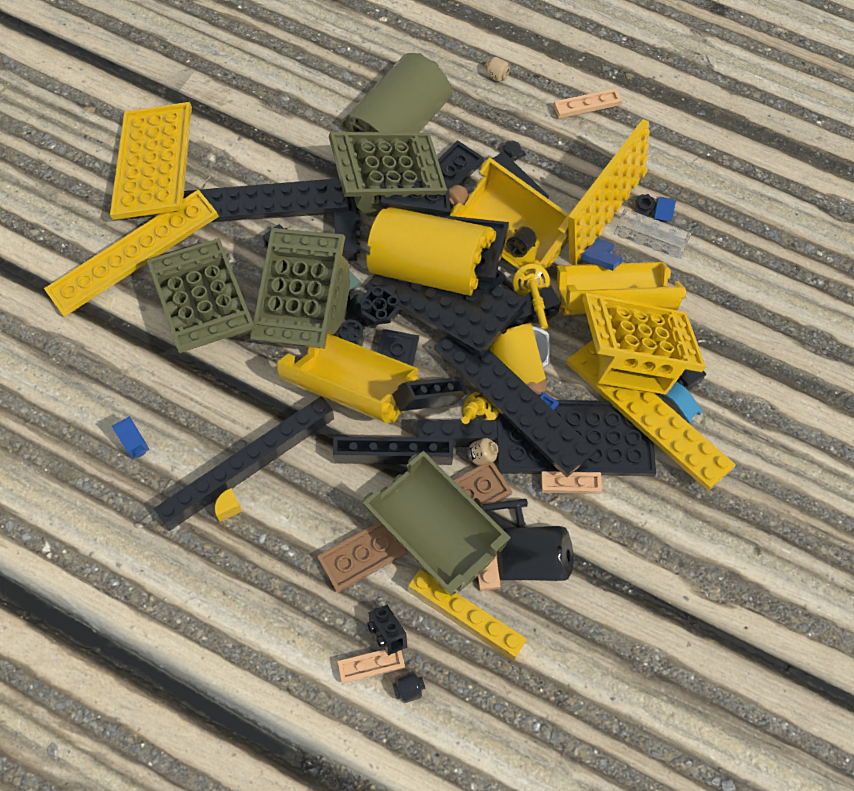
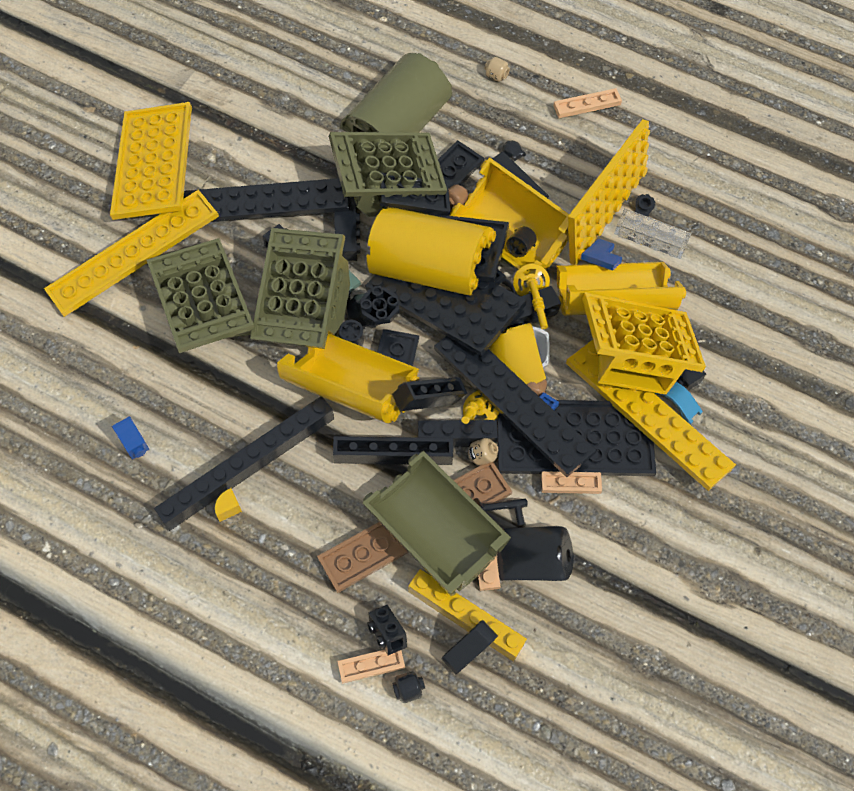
(469, 647): none -> black beam
(664, 208): blue brick -> none

